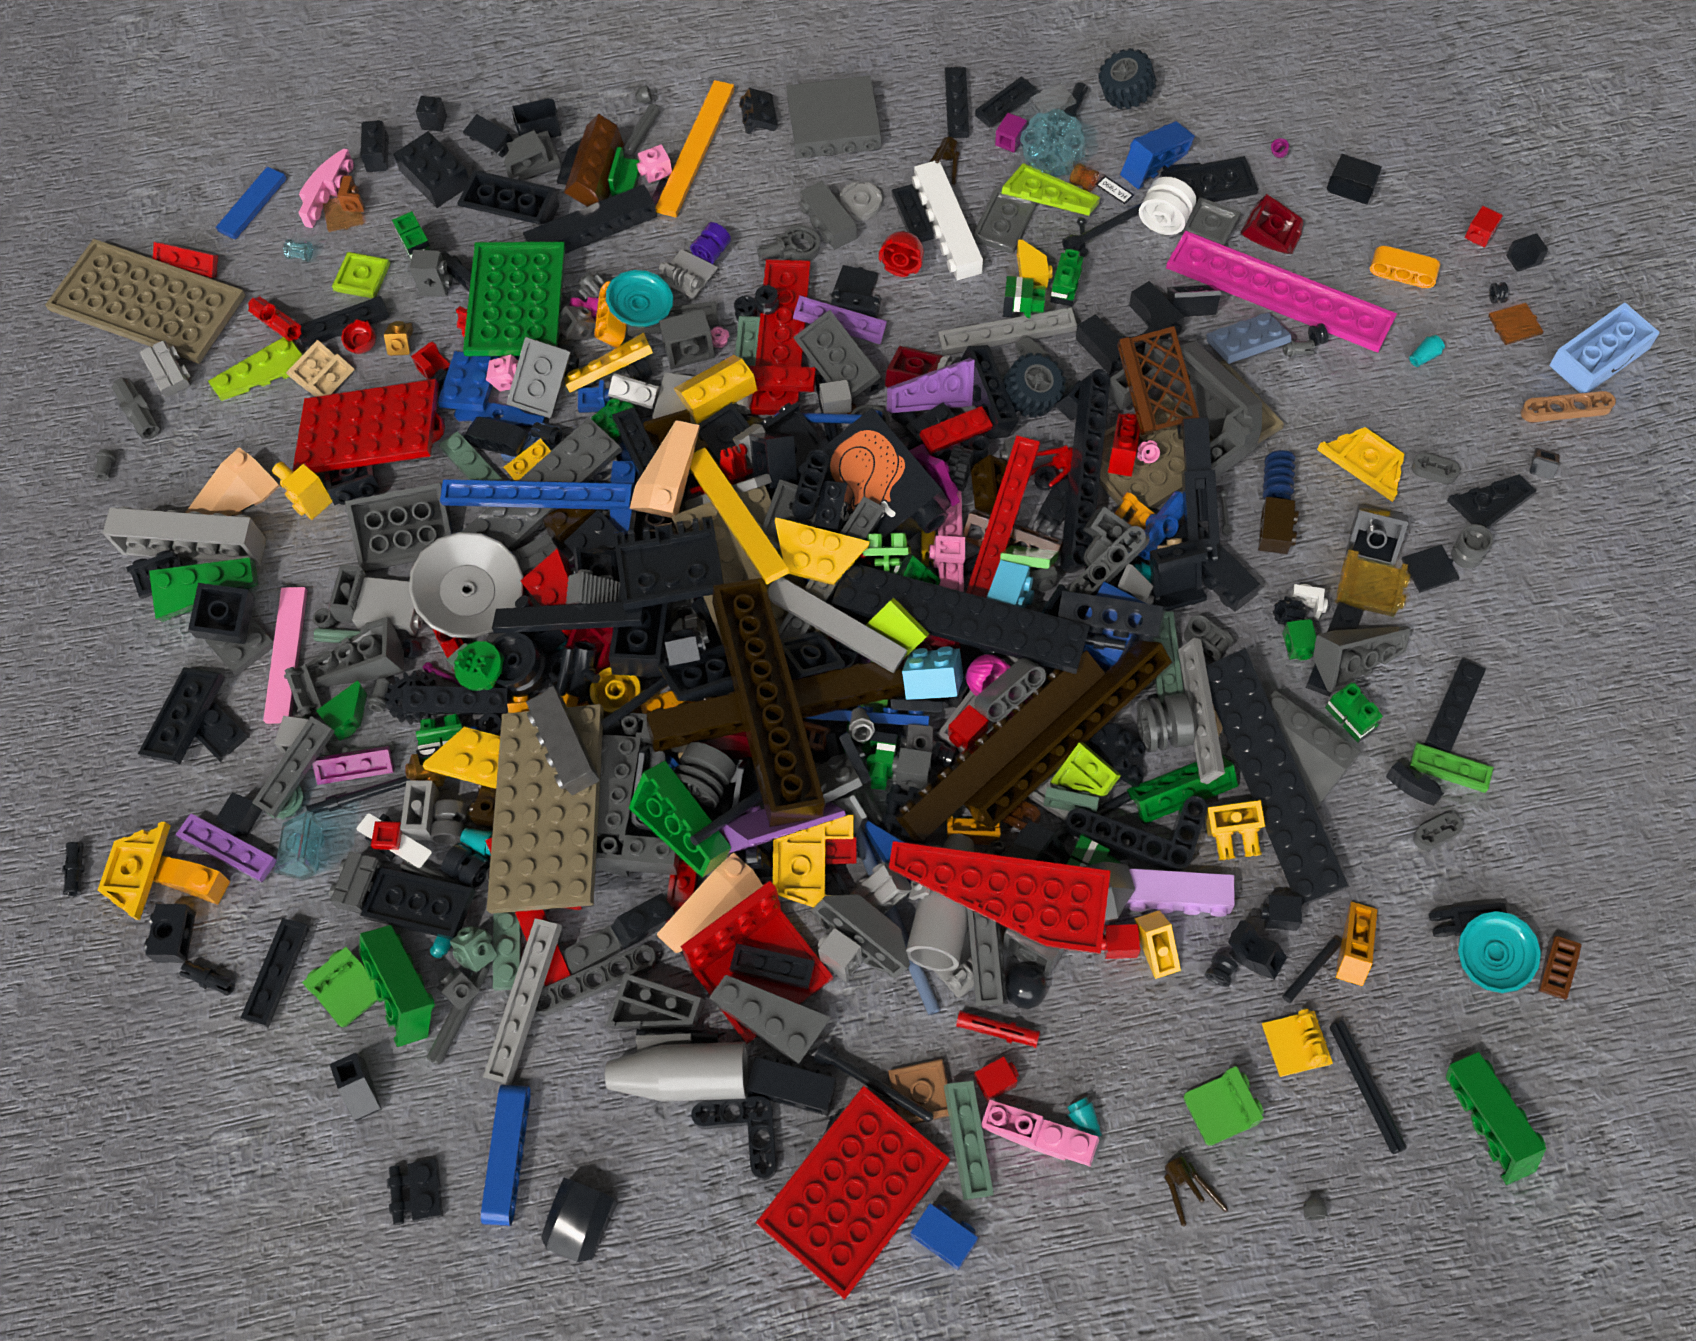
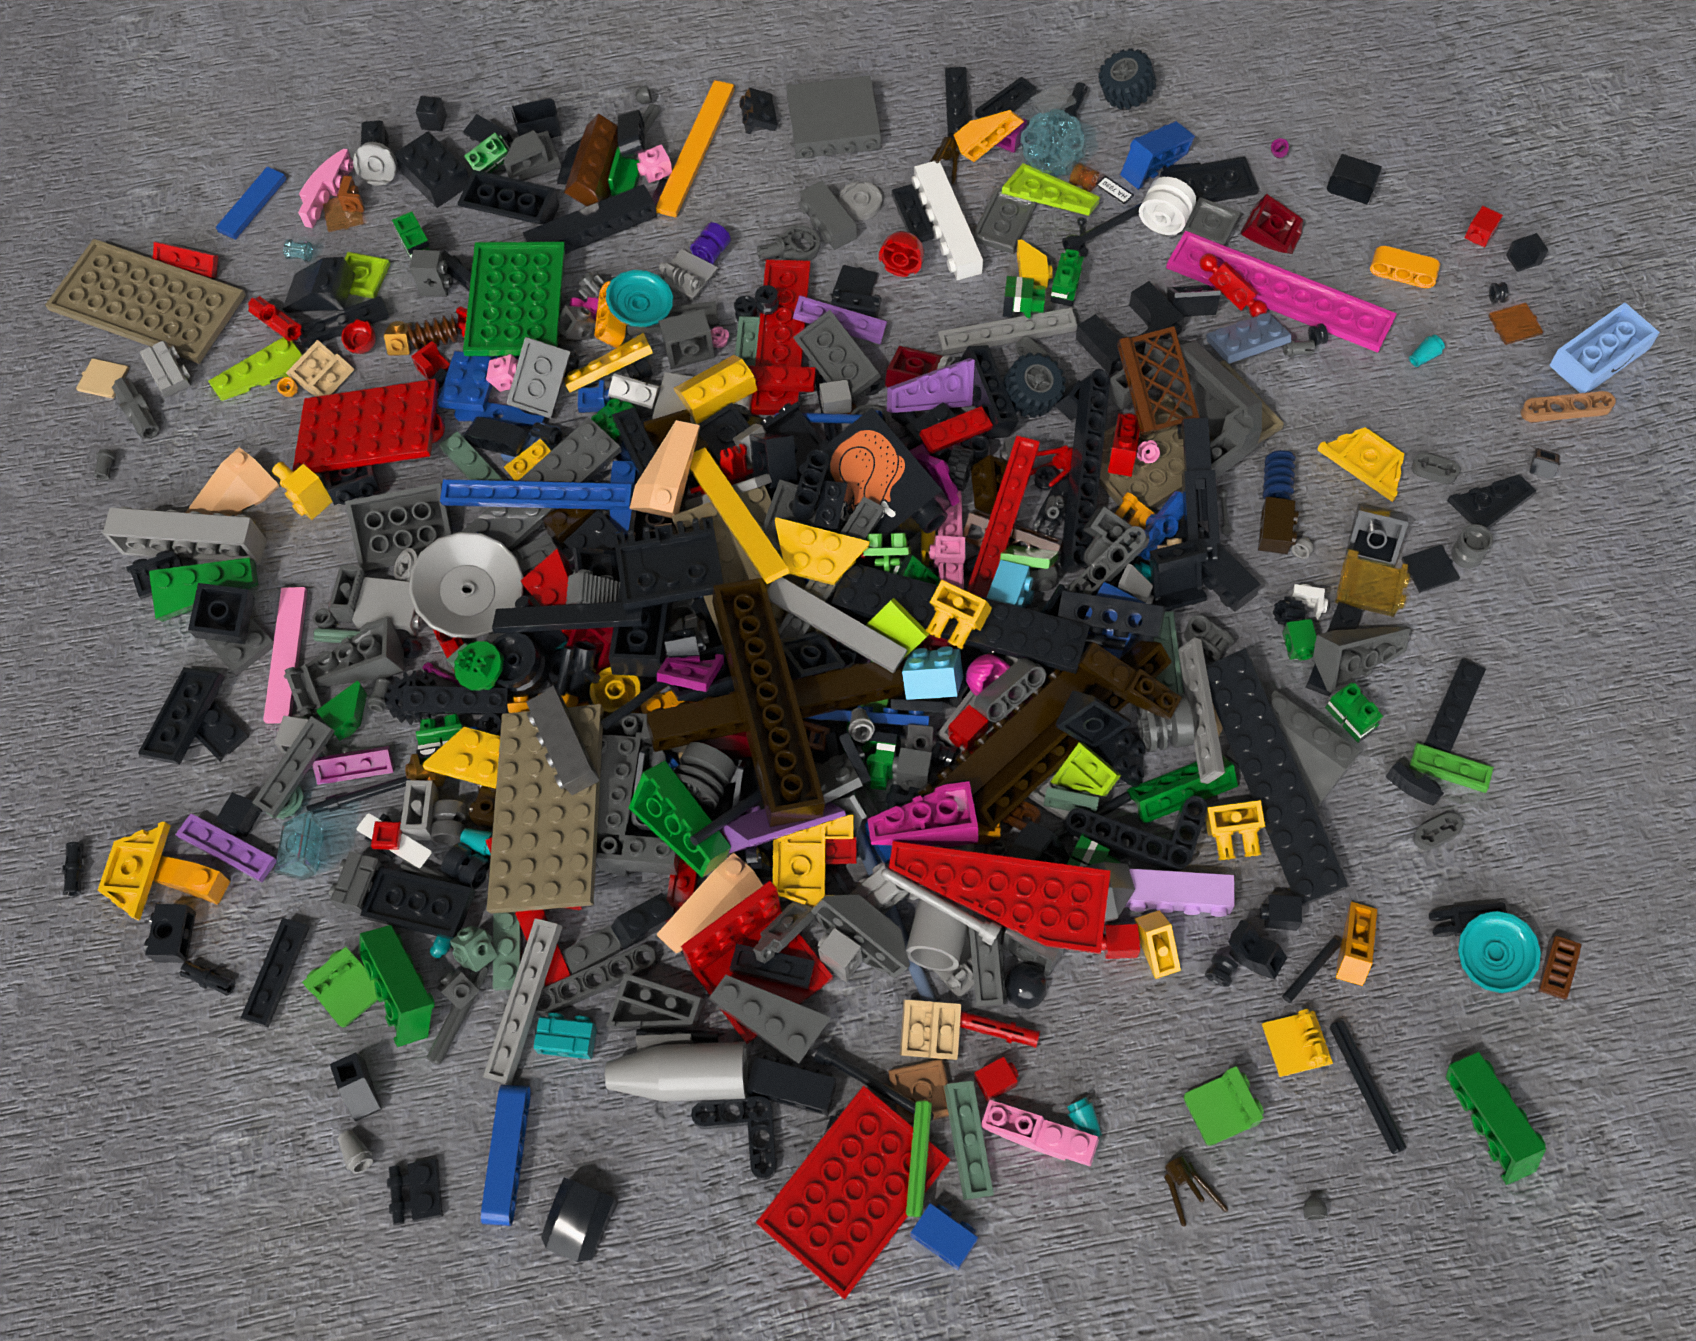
(100, 378): none -> tan piece
(281, 387): none -> light orange hinge
(320, 286): none -> black slope
(354, 1152): none -> light grey cone
(375, 163): none -> light grey tile
(404, 564): none -> light grey gear
(434, 332): none -> reddish brown piece
(488, 154): none -> green hips
(565, 1036): none -> teal brick
(631, 133): none -> black beam
(690, 672): none -> magenta wing
(783, 930): none -> dark grey hinge
(918, 1159): none -> bright green axle
(930, 1029): none -> tan slope
(938, 819): none -> dark pink wedge
(959, 604): none -> yellow brick
(984, 133): none -> light orange slope
(986, 930): none -> light grey piece
(1052, 506): none -> dark grey arm
(1090, 719): none -> black slope
(1128, 683): none -> dark brown slope
(1232, 285): none -> red plate
(1305, 551): none -> light grey hinge

